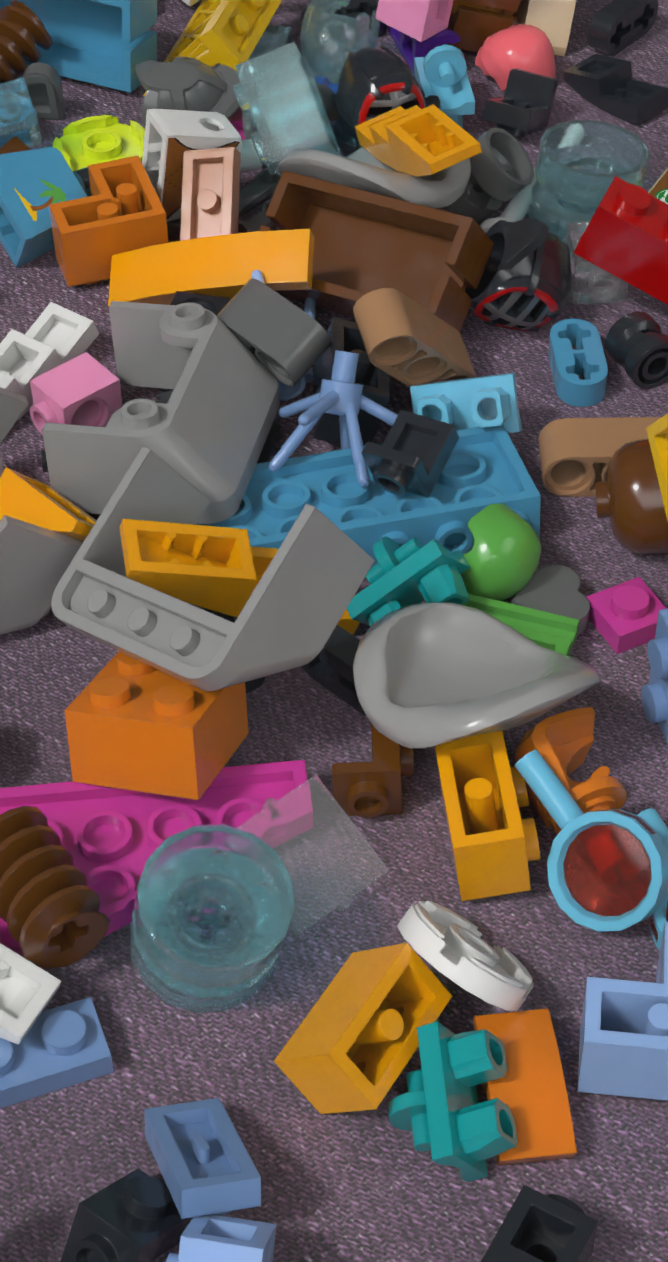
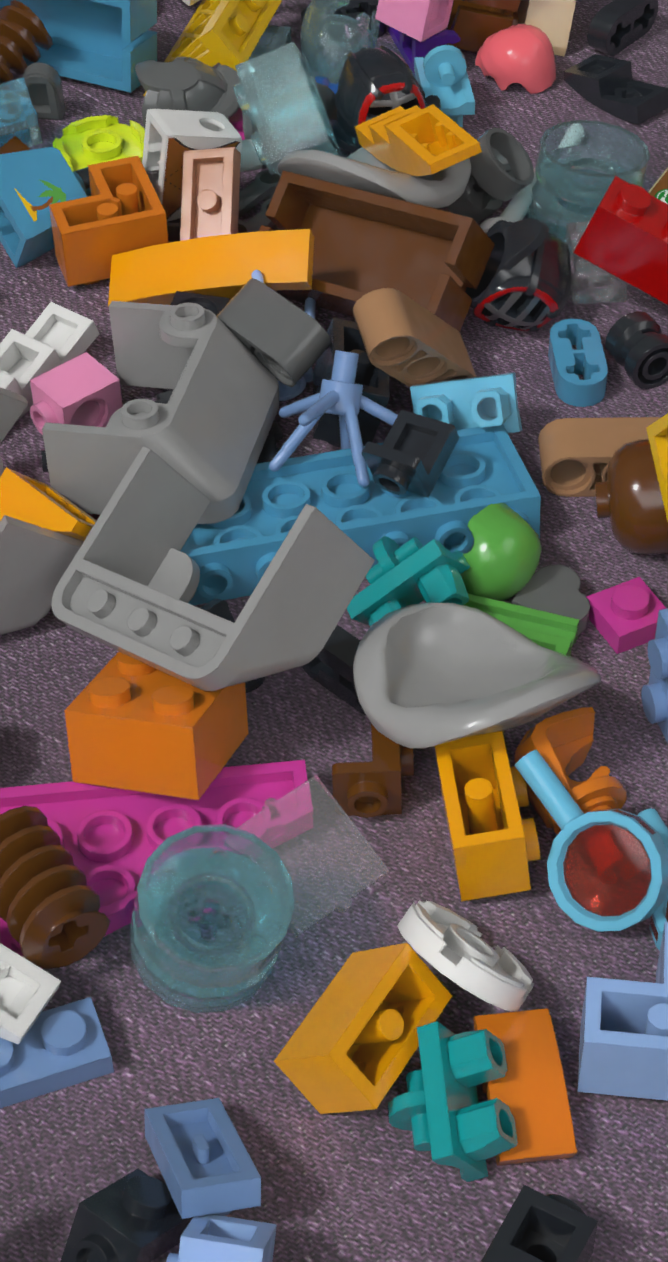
(199, 564): light orange slope -> none
(524, 104): black bracket -> none

